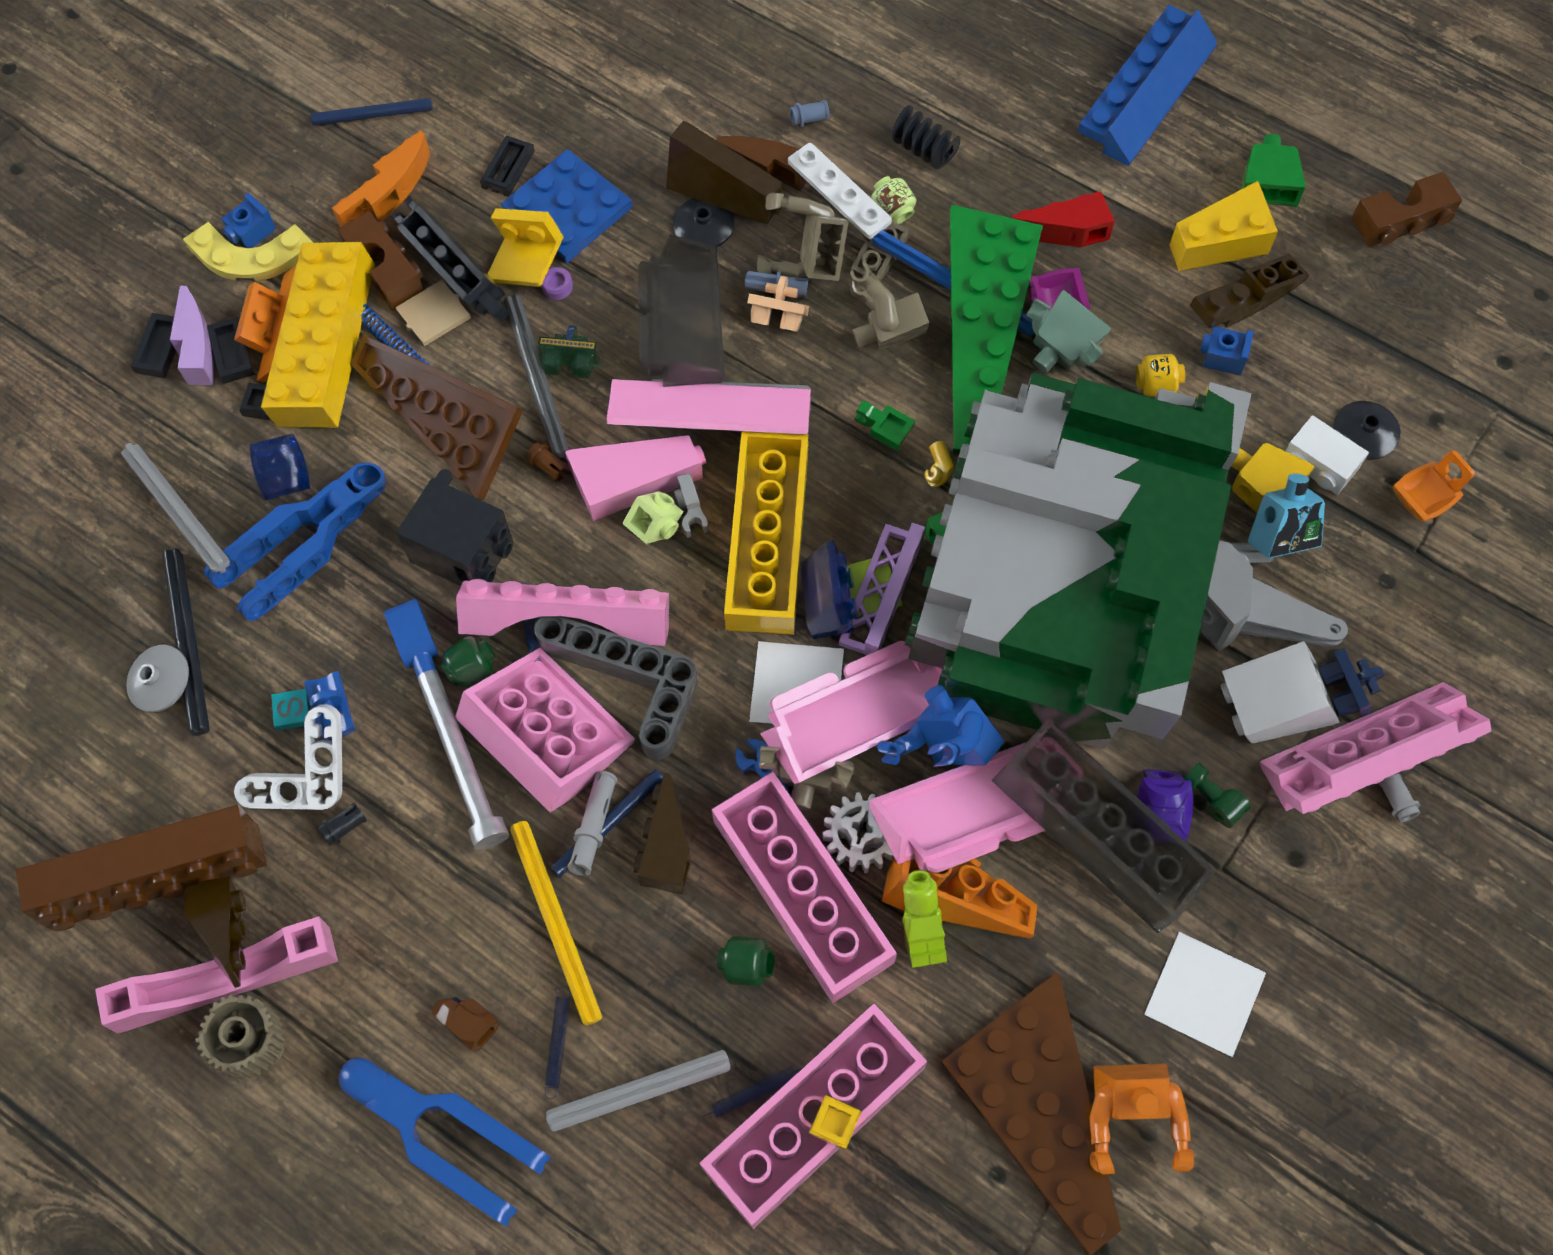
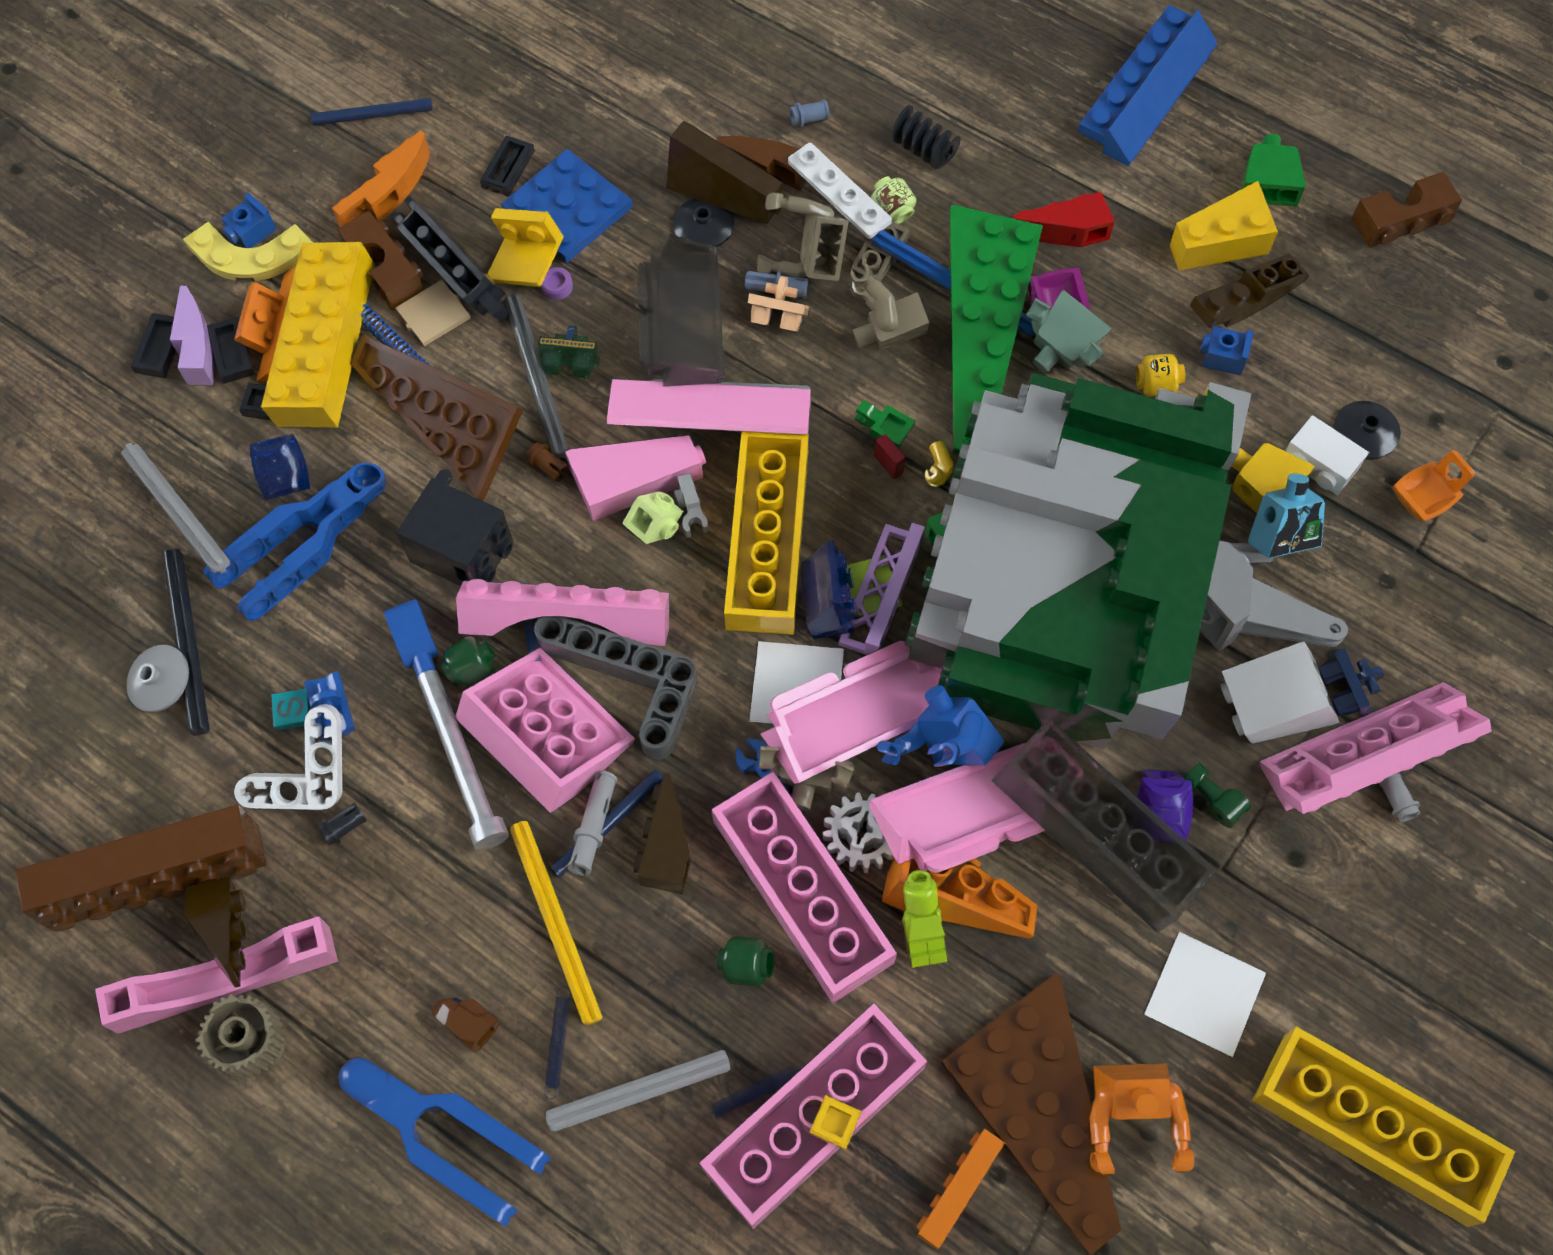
(889, 456): none -> dark red tile
(959, 1188): none -> orange piece
(1384, 1127): none -> yellow brick

